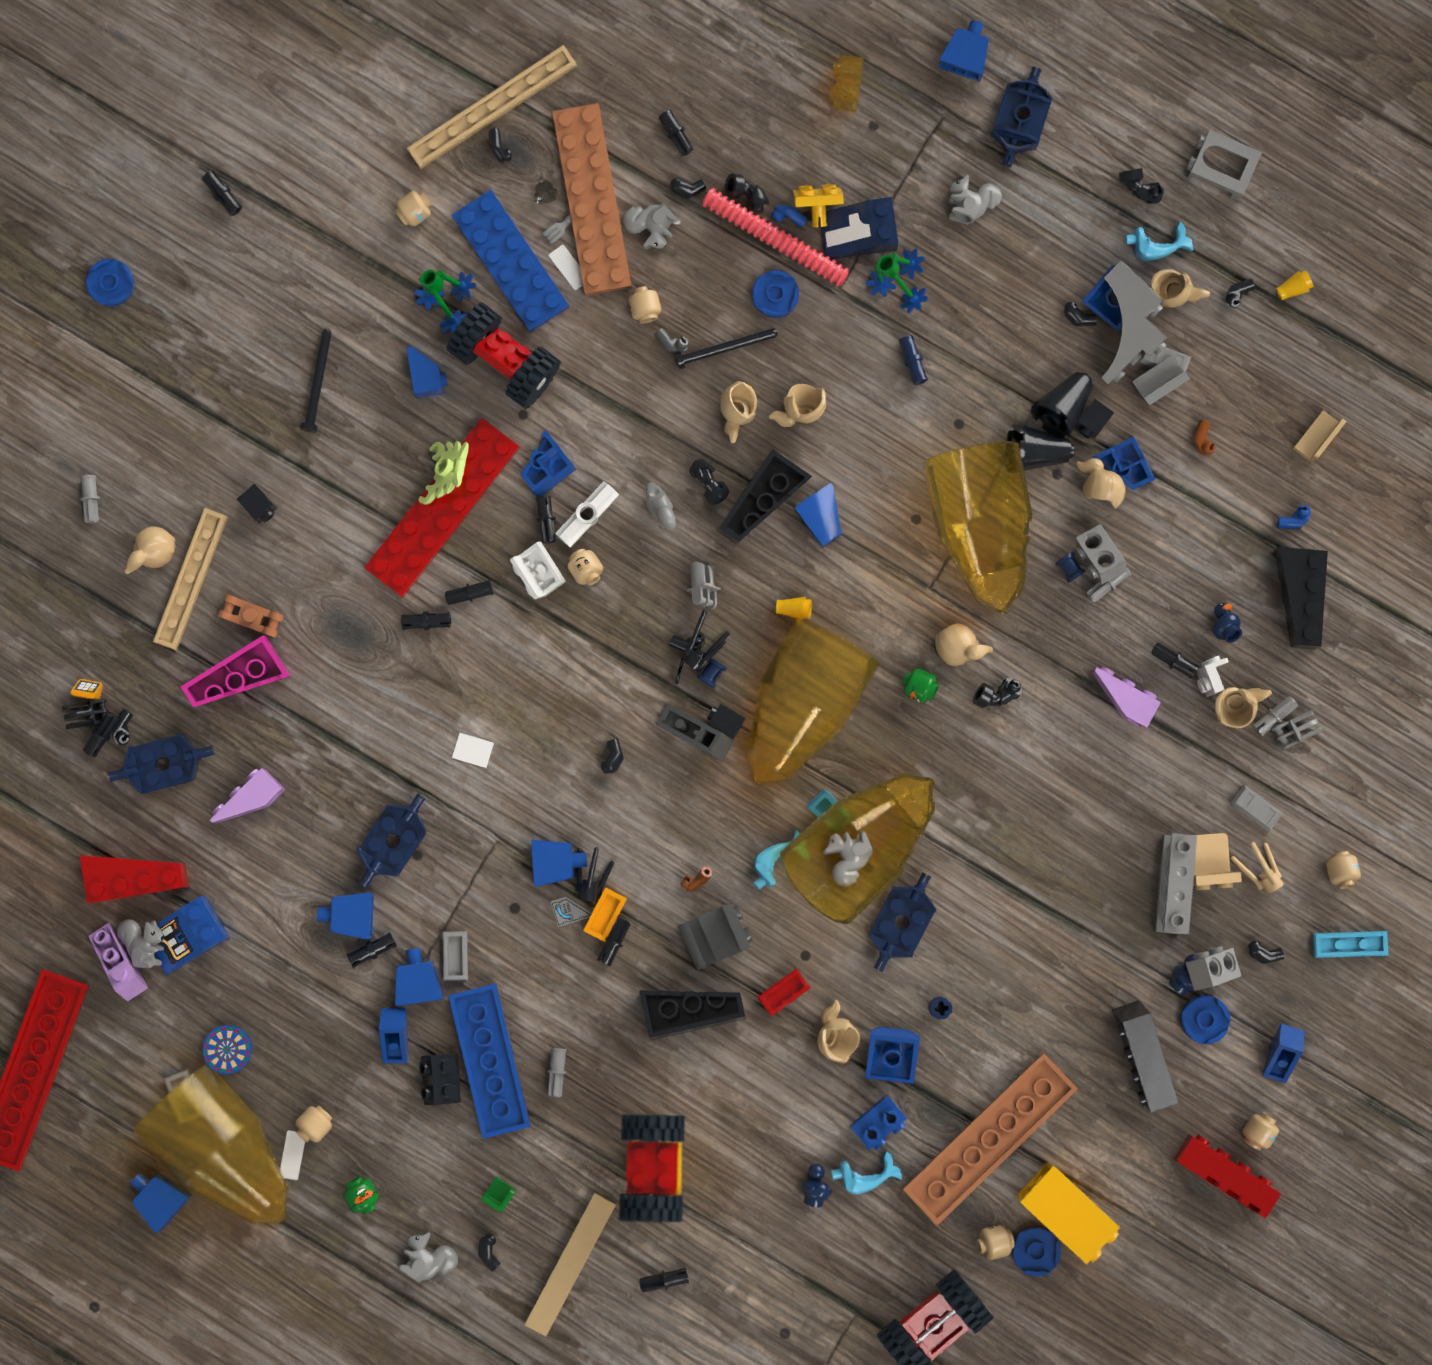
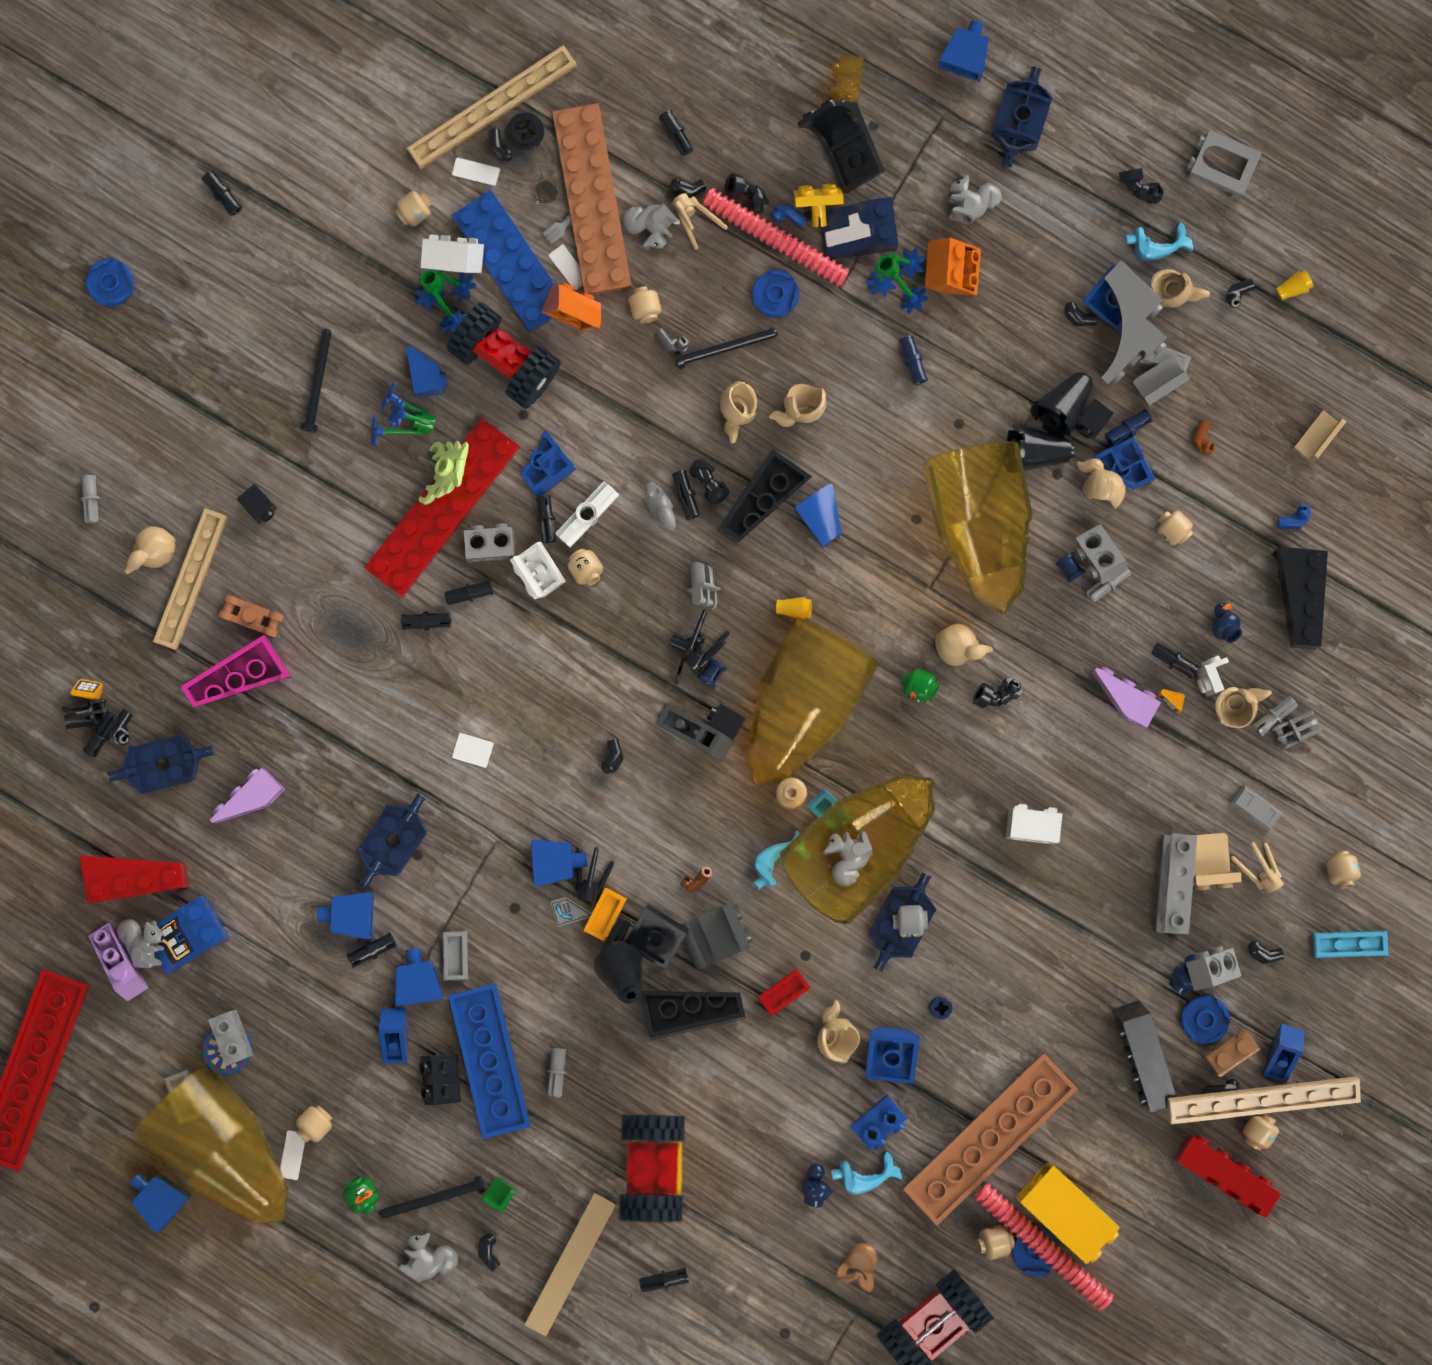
(230, 1037): none -> light grey brick
(421, 420): none -> plant
(452, 255): none -> white container
(476, 171): none -> white sticker
(477, 1185): none -> black bar
(489, 550): none -> light grey brick
(521, 121): none -> black gear
(572, 308): none -> orange slope
(621, 970): none -> black cone
(657, 936): none -> black plate
(685, 209): none -> tan plant
(686, 495): none -> black pin
(791, 793): none -> tan head
(846, 142): none -> black bracket
(861, 1258): none -> medium nougat piece
(910, 921): none -> light grey head
(952, 267): none -> orange slope
(1034, 825): none -> white container
(1044, 1247): none -> coral piece
(1128, 427): none -> dark blue pin
(1172, 699): none -> light orange slope
(1175, 528): none -> tan head
(1230, 1052): none -> medium nougat brick
(1230, 1085): none -> black arm
(1263, 1100): none -> tan tile

